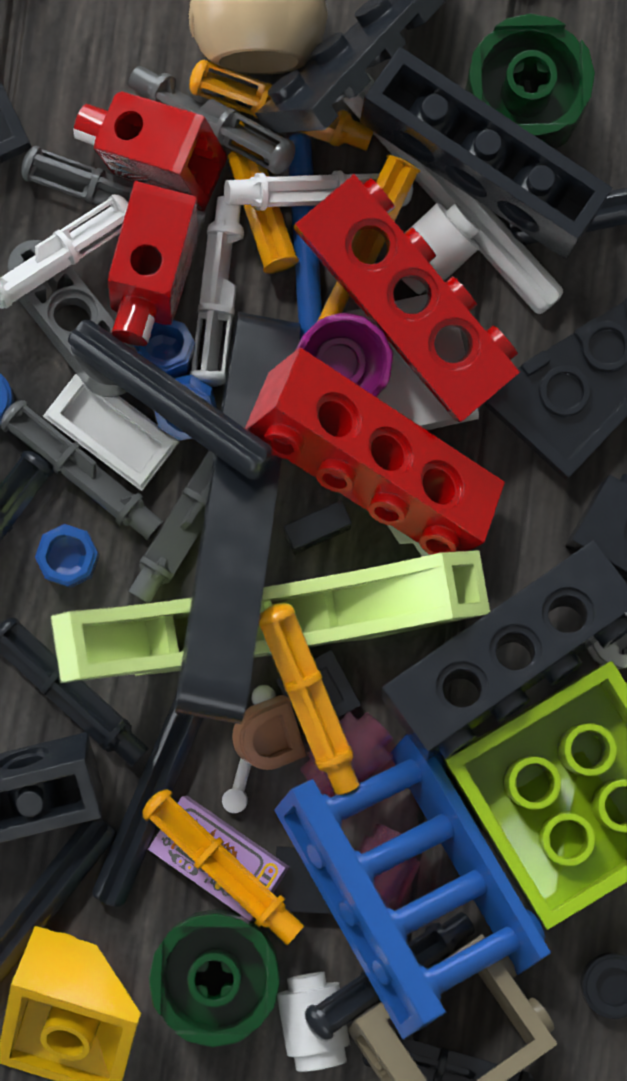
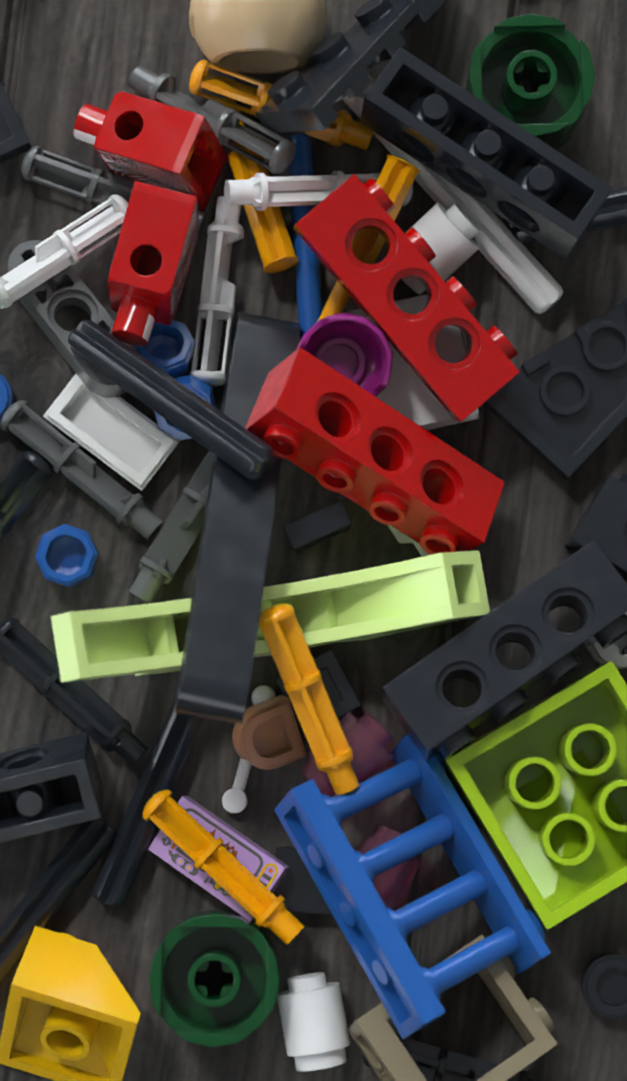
(359, 995): black piece -> none

